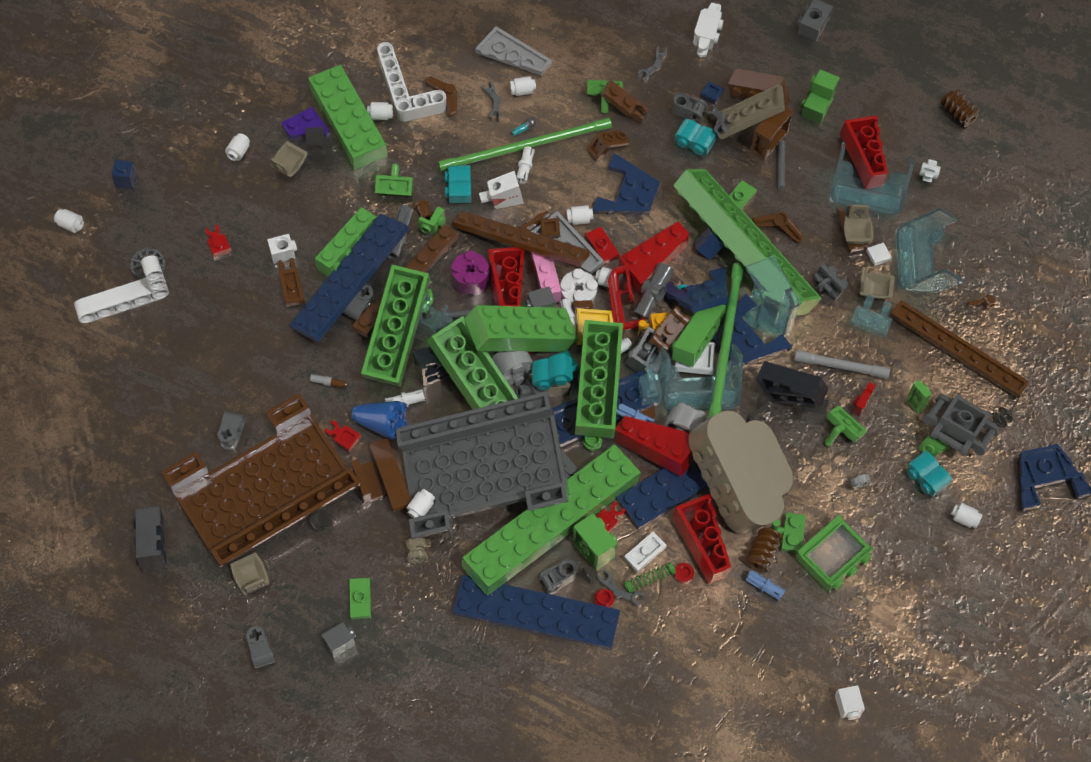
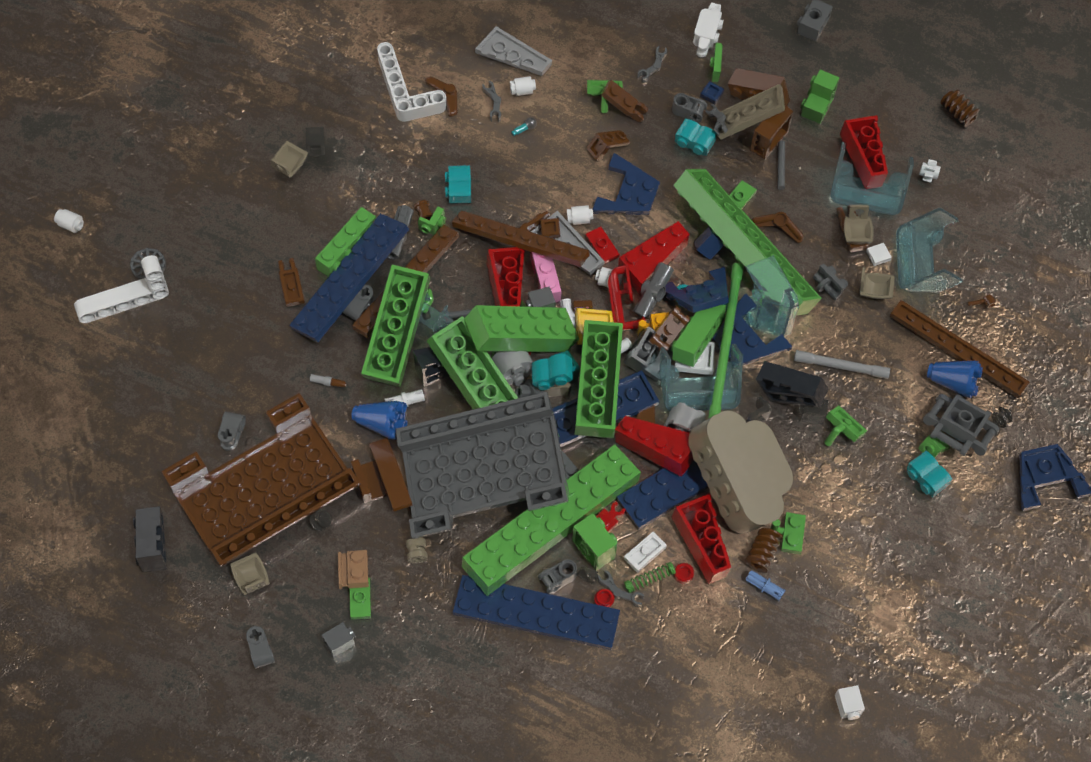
(124, 174): dark blue brick -> none
(217, 243): red plate -> none
(237, 147): white brick -> none
(275, 245): white brick -> none
(296, 125): dark purple wing -> none
(344, 437): red plate -> none
(347, 117): bright green brick -> none
(353, 569): none -> medium nougat plate
(380, 111): white brick -> none
(394, 184): bright green plate -> none
(420, 504): white brick -> none
(470, 273): magenta brick -> none
(503, 191): white torso -> none
(525, 165): white pin -> none
(578, 278): white plate -> none
(592, 443): bright green plate -> none
(596, 126): bright green piece -> none
(624, 410): medium blue axle -> none
(650, 388): clear light blue brick -> none
(715, 62): none -> bright green plate
(834, 554): window -> none
(860, 481): light grey tile -> none
(861, 401): red plate -> none
(870, 320): clear light blue plate -> none
(918, 396): bright green plate -> none
(957, 376): none -> blue cone
(966, 515): white brick -> none

